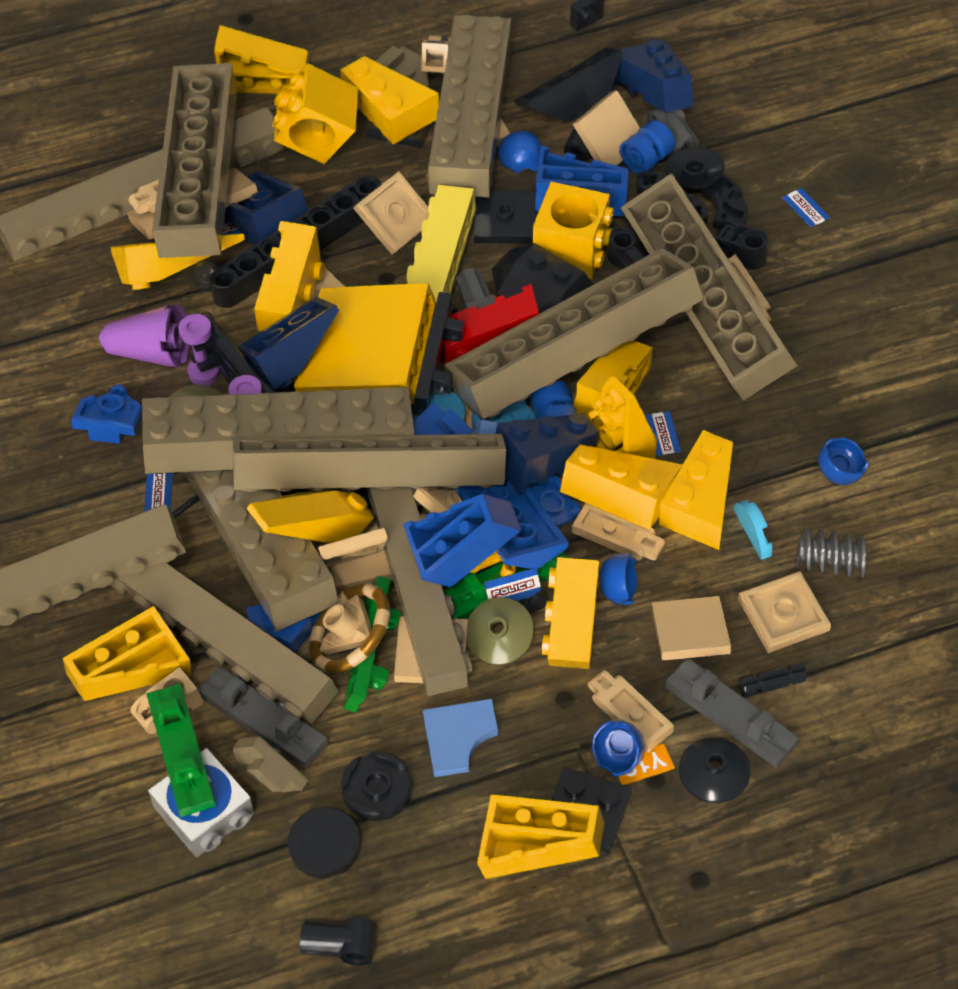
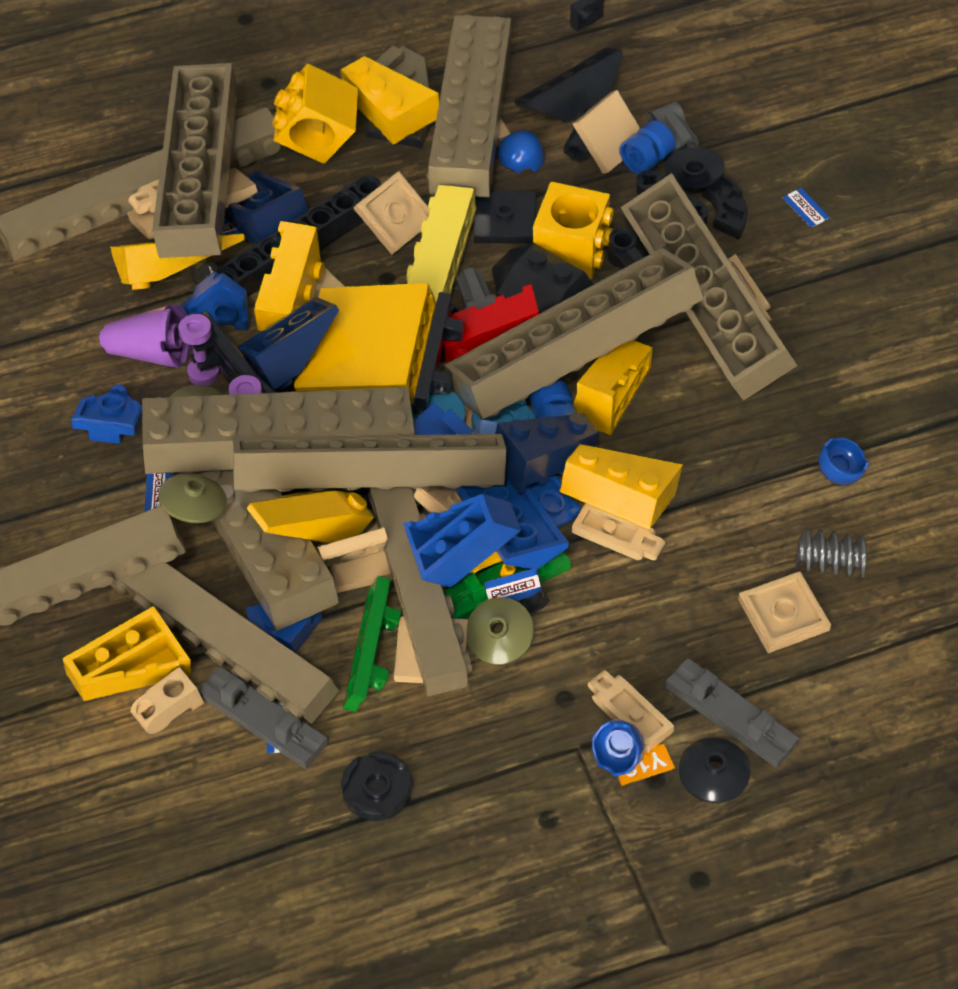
(180, 750): green hinge -> none
(192, 498): none -> olive dish
(206, 828): piece -> none
(222, 299): none -> blue plate
(258, 62): yellow wedge -> none
(267, 766): dark tan plate -> none
(324, 842): black tile -> none
(349, 629): tan piece -> none
(349, 940): black piece -> none
(435, 53): tan leg -> none
(456, 732): medium blue tile -> none
(537, 834): yellow wedge -> none
(571, 613): yellow wedge -> none
(591, 790): black wing -> none
(594, 176): blue wedge -> none
(619, 578): blue hair -> none
(622, 422): yellow wedge -> none
(657, 75): dark blue wedge -> none
(664, 430): sticker -> none
(691, 628): tan tile -> none
(699, 491): yellow wedge -> none
(746, 242): black piece -> none
(753, 523): medium azure tile -> none
(772, 679): black axle -> none

